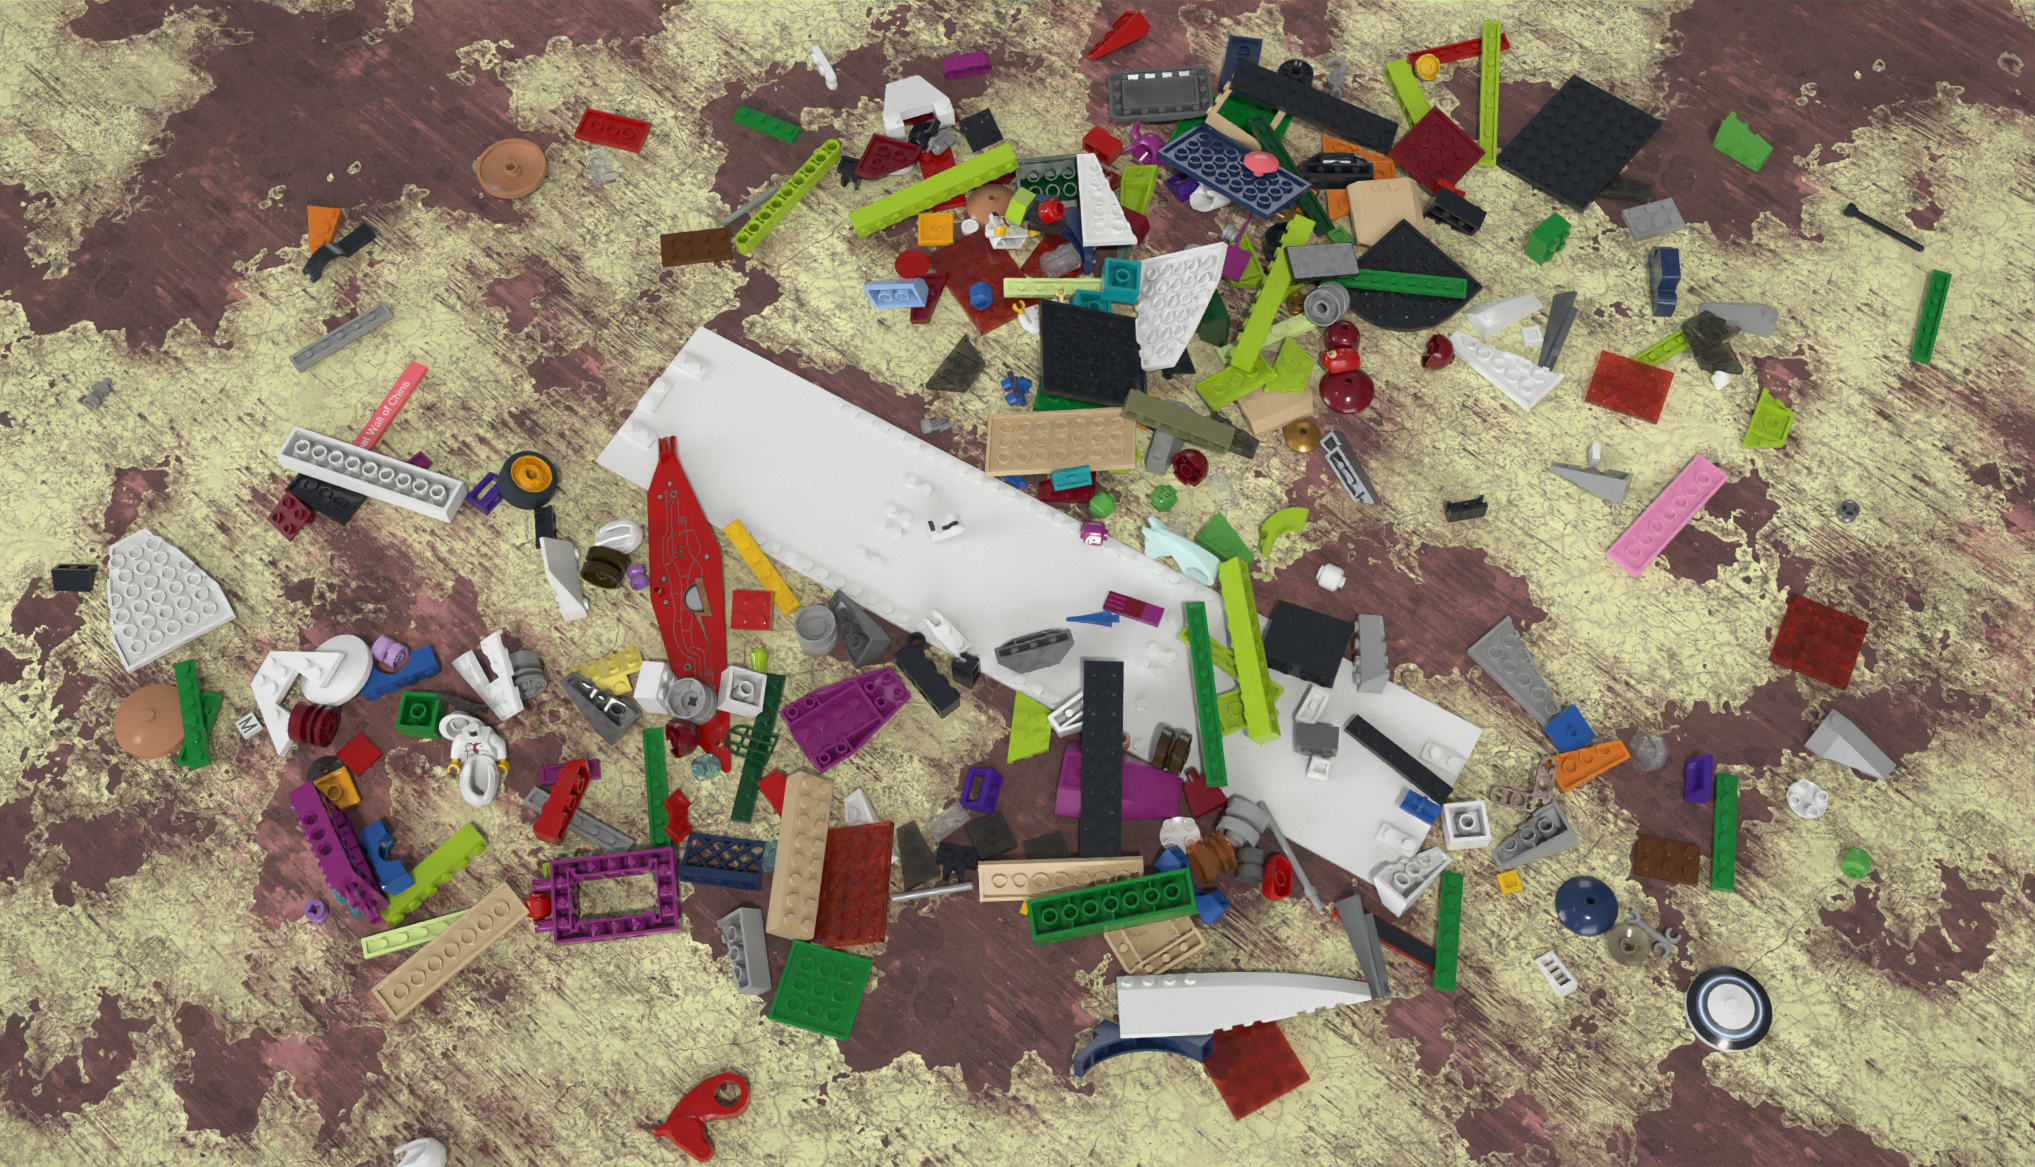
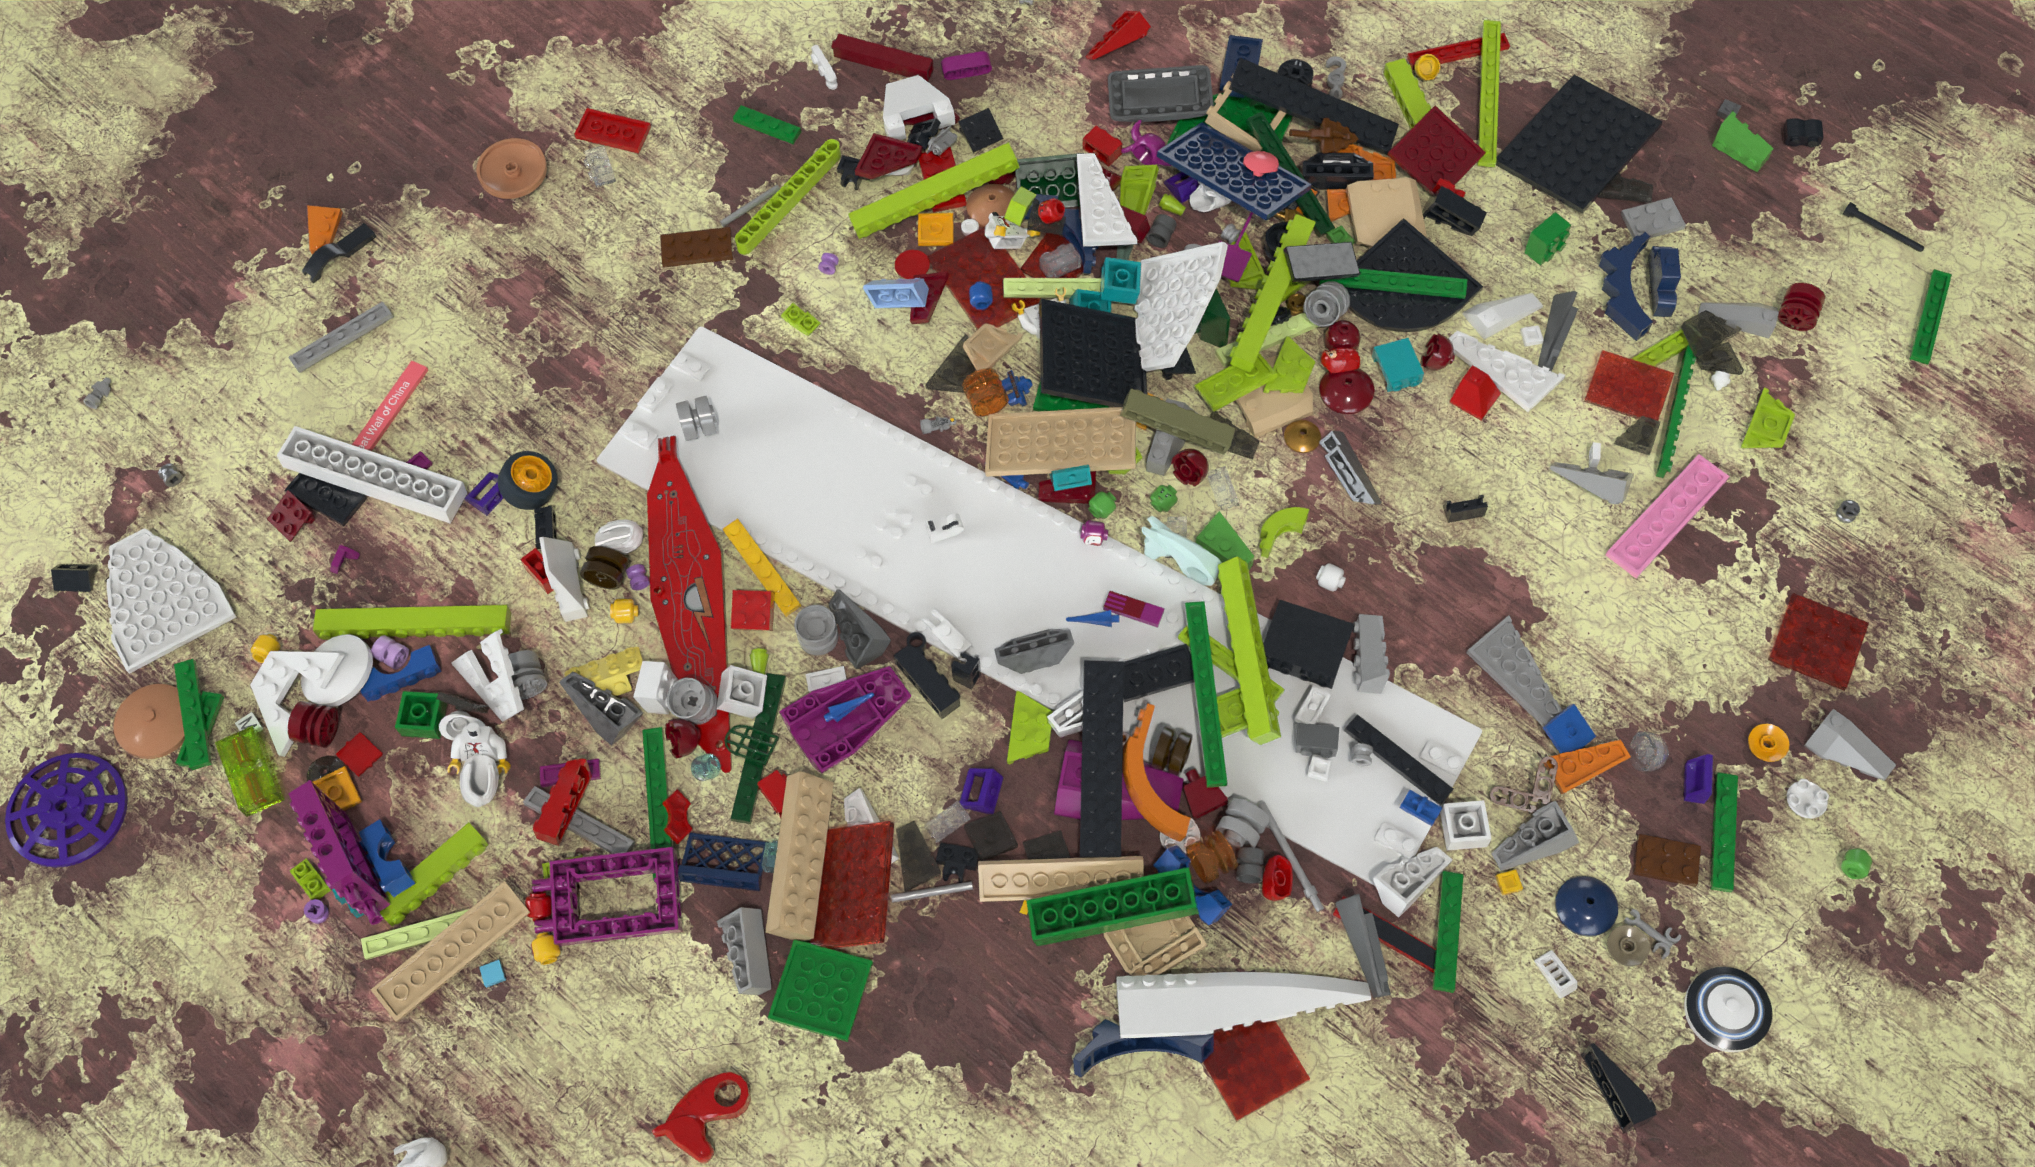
(72, 815): none -> dark purple dish
(170, 475): none -> flat silver wheel
(249, 771): none -> clear neon green brick
(263, 645): none -> yellow head
(310, 880): none -> lime slope
(342, 552): none -> magenta tile
(412, 621): none -> lime brick
(492, 973): none -> medium azure tile
(535, 567): none -> red brick
(544, 949): none -> yellow head
(624, 611): none -> yellow head
(701, 416): none -> light grey wheel
(800, 320): none -> lime slope
(825, 678): none -> white plate
(828, 263): none -> medium lavender wheel
(839, 711): none -> blue piece
(882, 57): none -> dark red brick
(985, 392): none -> clear orange wheel
(989, 345): none -> tan wing
(1140, 791): none -> orange arch
(1157, 672): none -> black tile
(1161, 231): none -> dark grey wheel
(1171, 205): none -> lime cone
(1282, 315): none -> black gear
(1331, 136): none -> reddish brown bar
(1362, 754): none -> light grey wheel
(1398, 364): none -> teal panel
(1476, 393): none -> red slope
(1622, 1095): none -> black slope
(1623, 305): none -> dark blue arch
(1640, 436): none -> clear smoke wing
(1675, 417): none -> green plate
(1727, 107): none -> flat silver plate
(1773, 737): none -> light orange dish
(1801, 306): none -> dark red wheel
(1803, 132): none -> black brick

